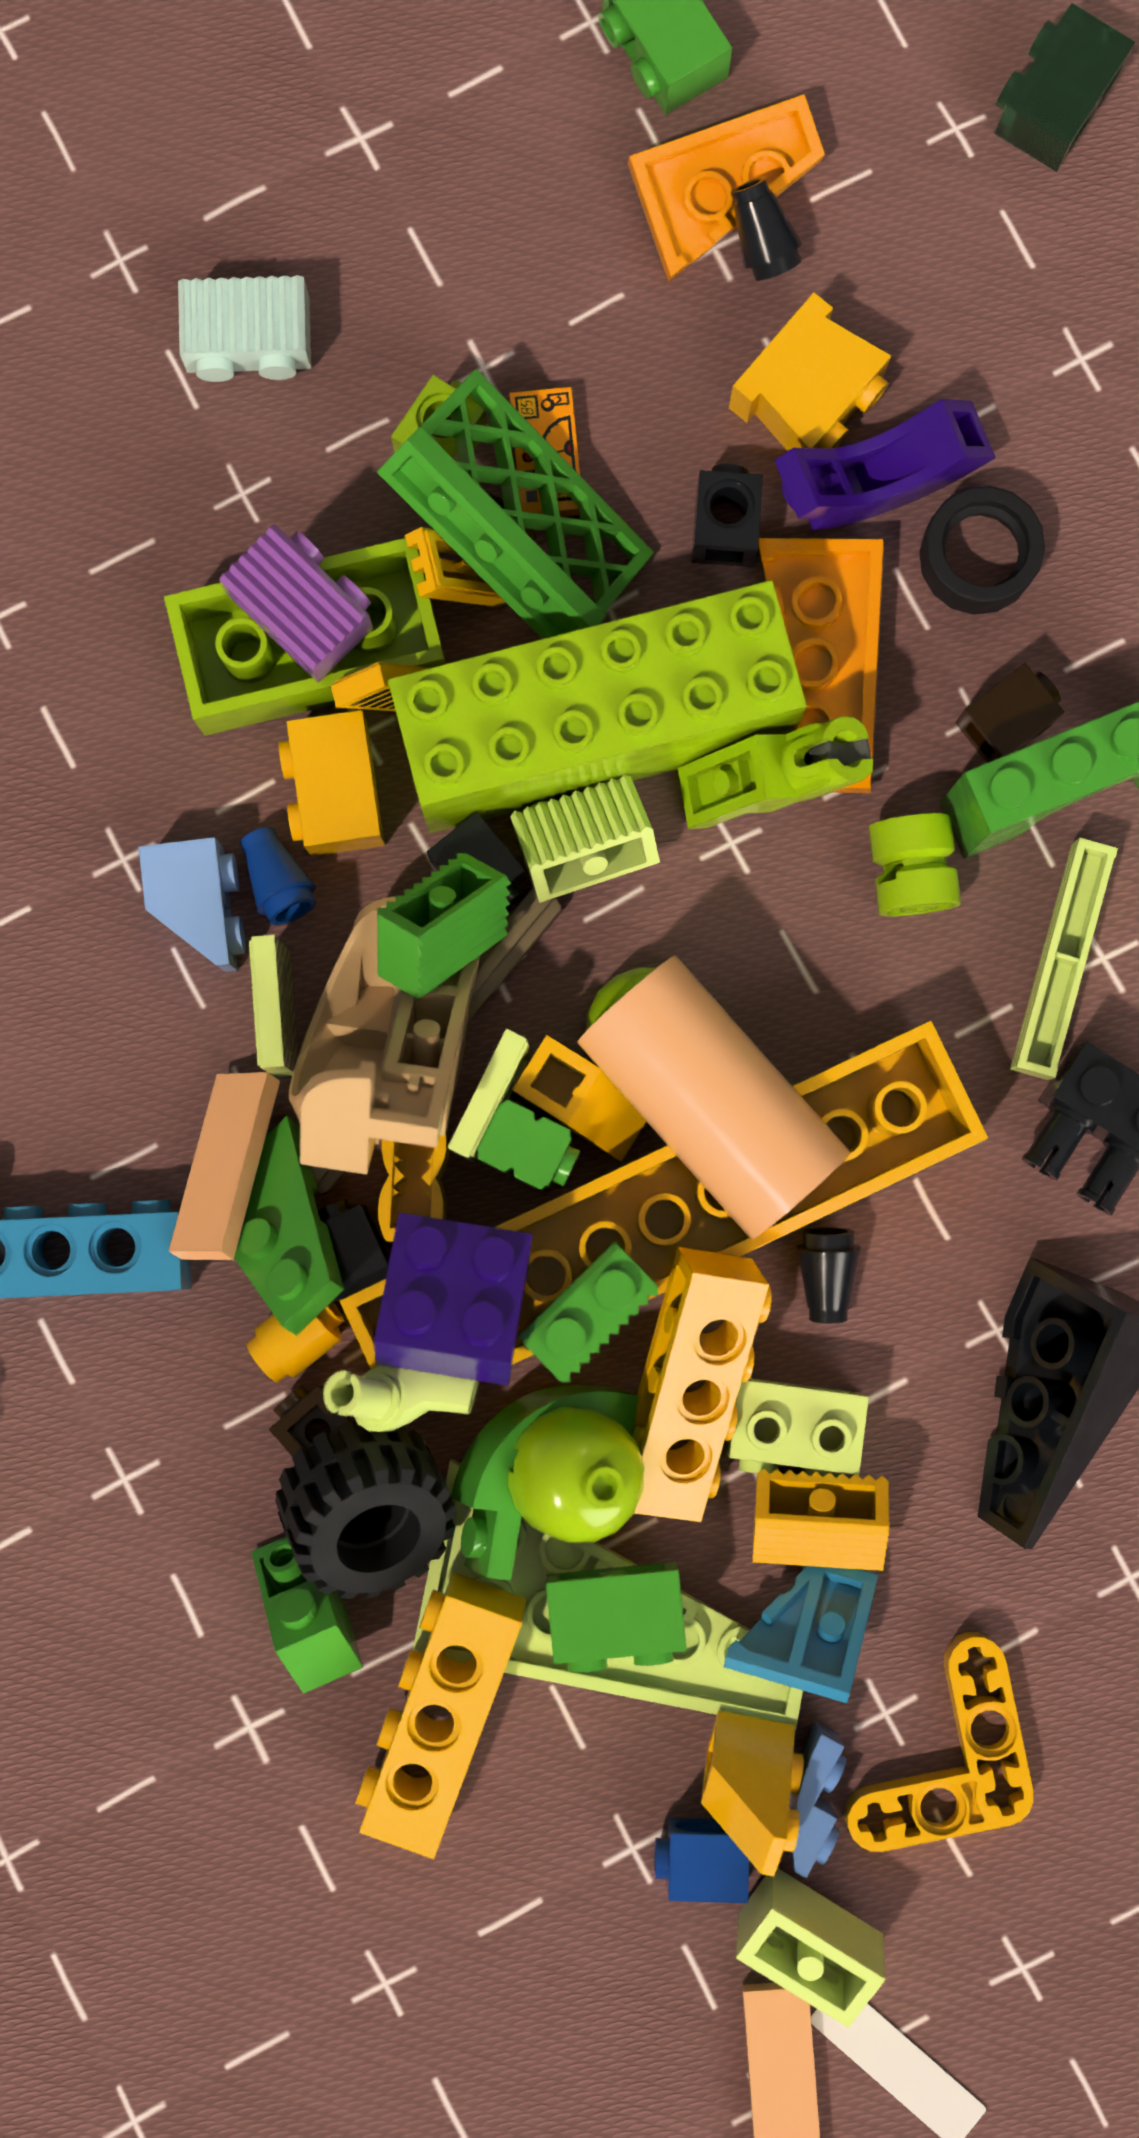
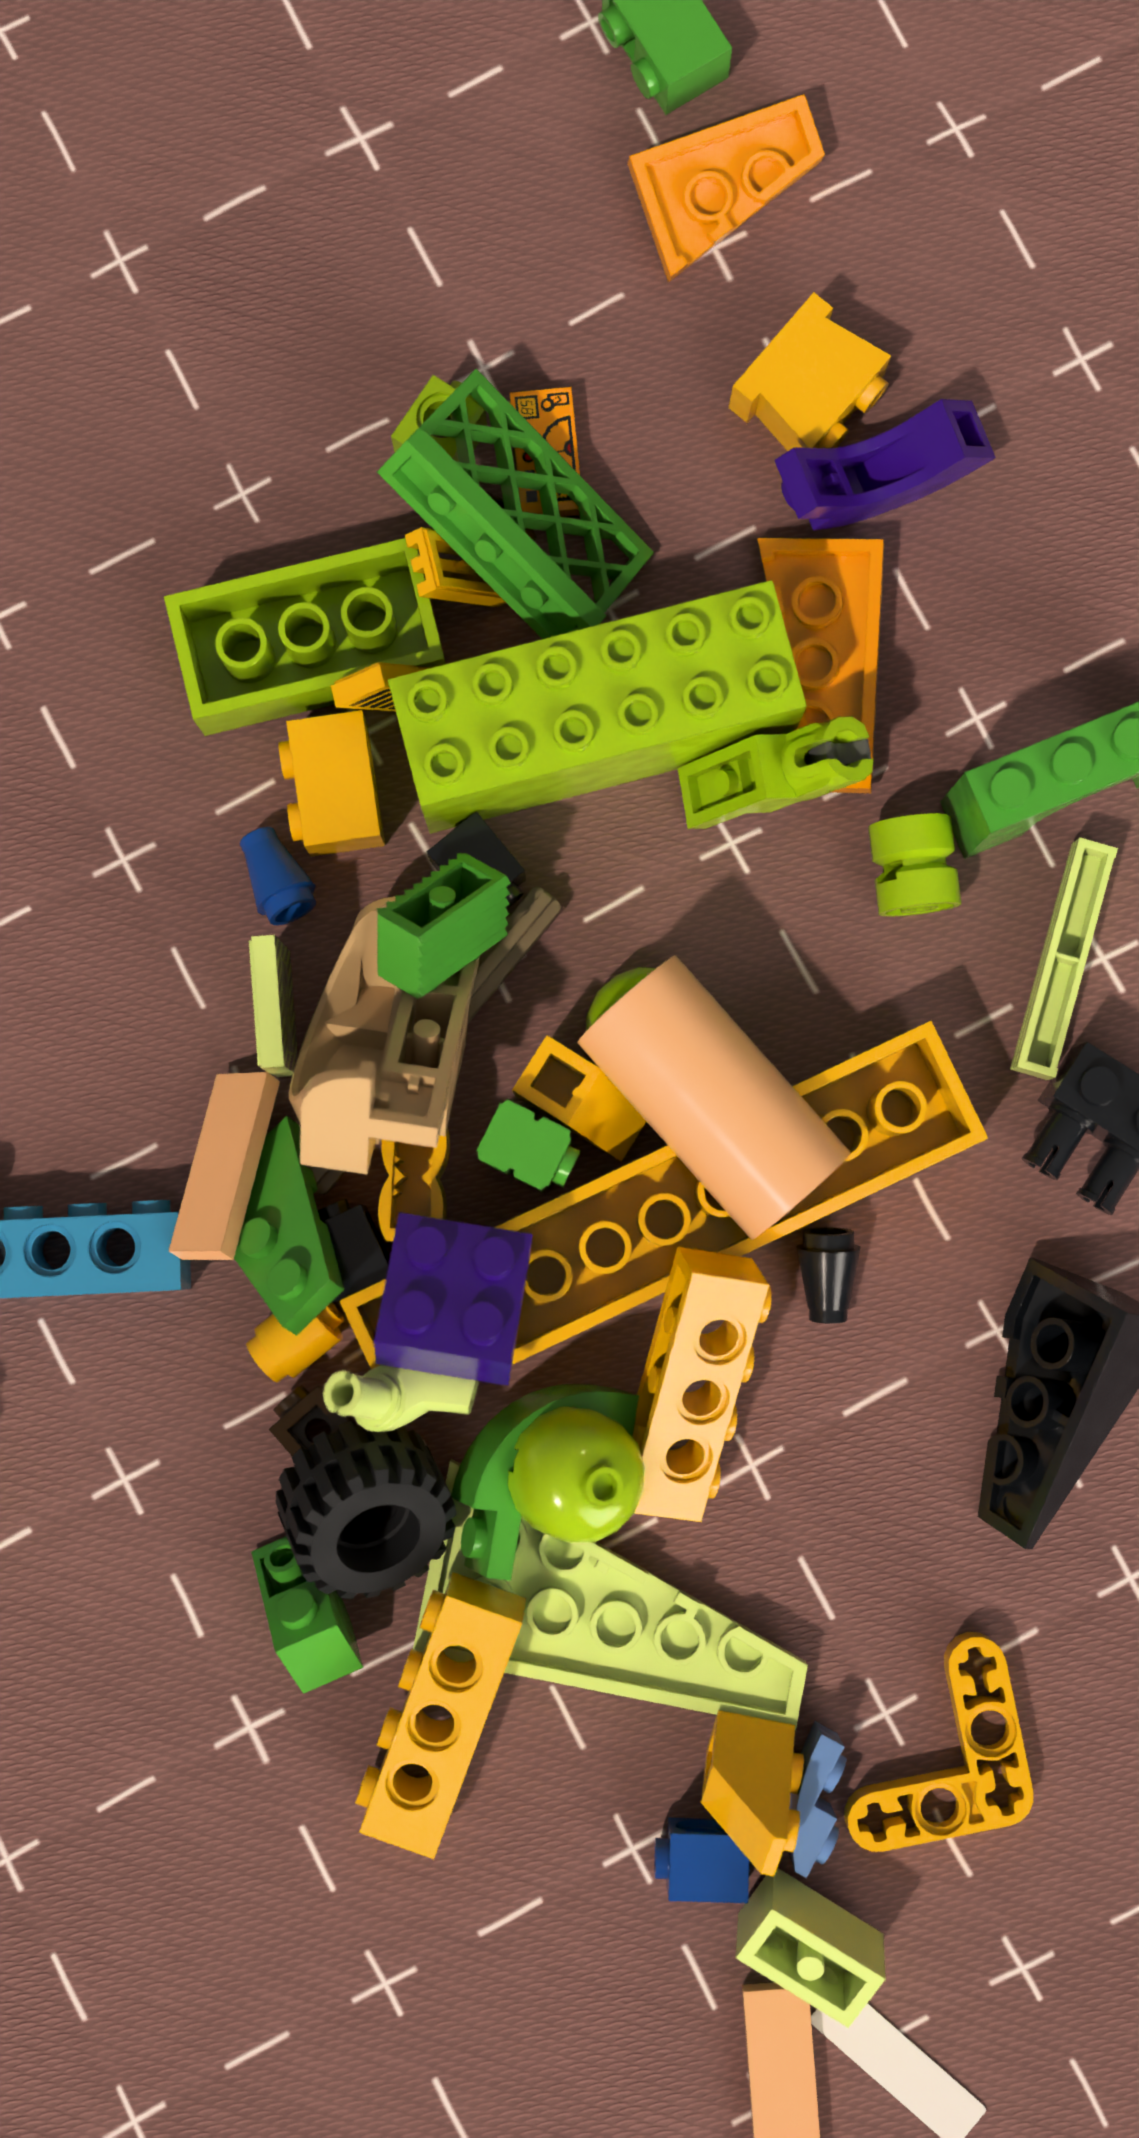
(189, 893): light blue slope -> none
(244, 326): light aqua brick -> none
(298, 601): medium lavender brick -> none
(492, 1090): yellowish green tile -> none
(585, 838): yellowish green brick -> none
(588, 1312): bright green brick -> none
(616, 1615): bright green brick -> none
(721, 542): black brick -> none
(764, 231): black cone -> none
(798, 1428): yellowish green brick -> none
(810, 1633): dark azure wing -> none
(821, 1520): yellow brick -> none
(1011, 513): black tyre -> none
(1011, 714): dark brown brick -> none
(1063, 85): clear green brick -> none

